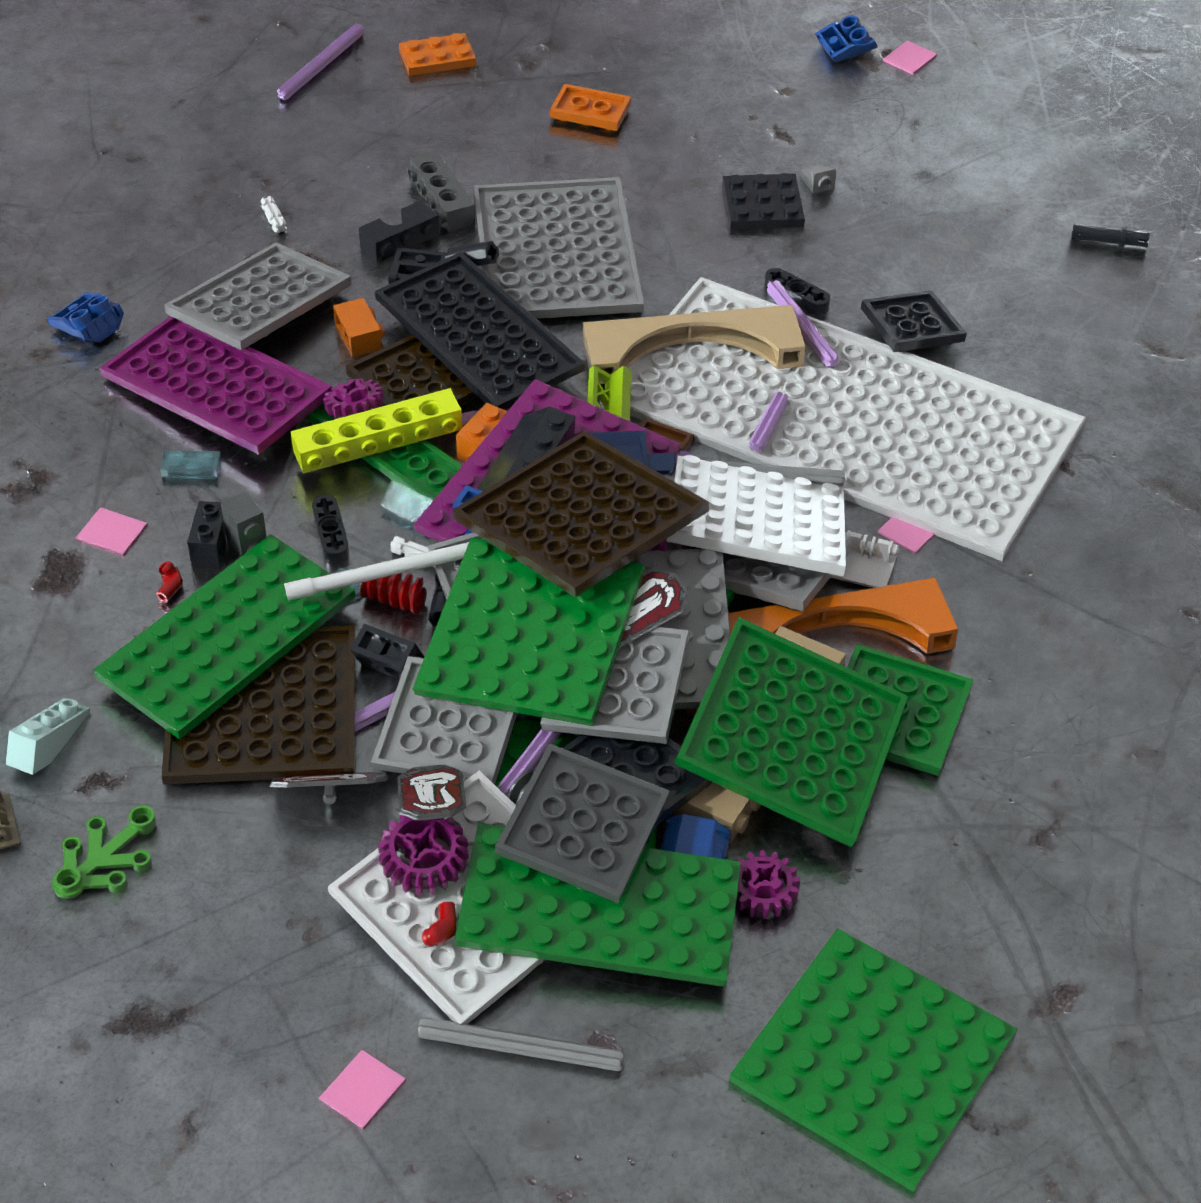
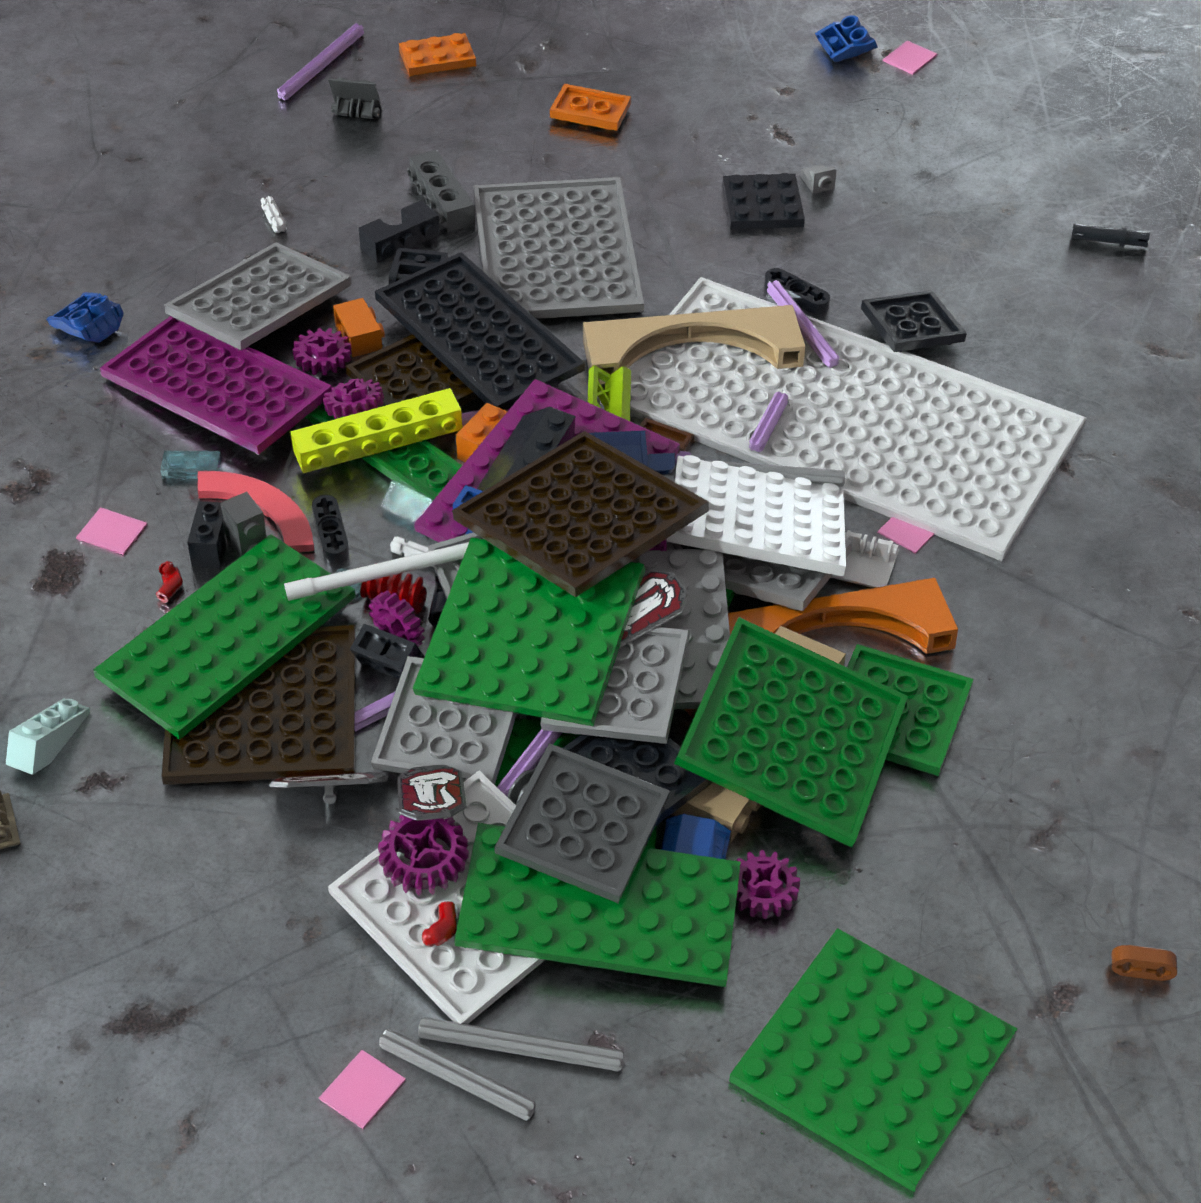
(103, 857): bright green plant -> none
(273, 503): none -> coral tile
(322, 351): none -> magenta gear
(355, 94): none -> dark grey hinge
(396, 617): none -> magenta gear
(457, 1074): none -> light grey axle
(479, 253): black axle -> none
(1144, 962): none -> dark orange beam

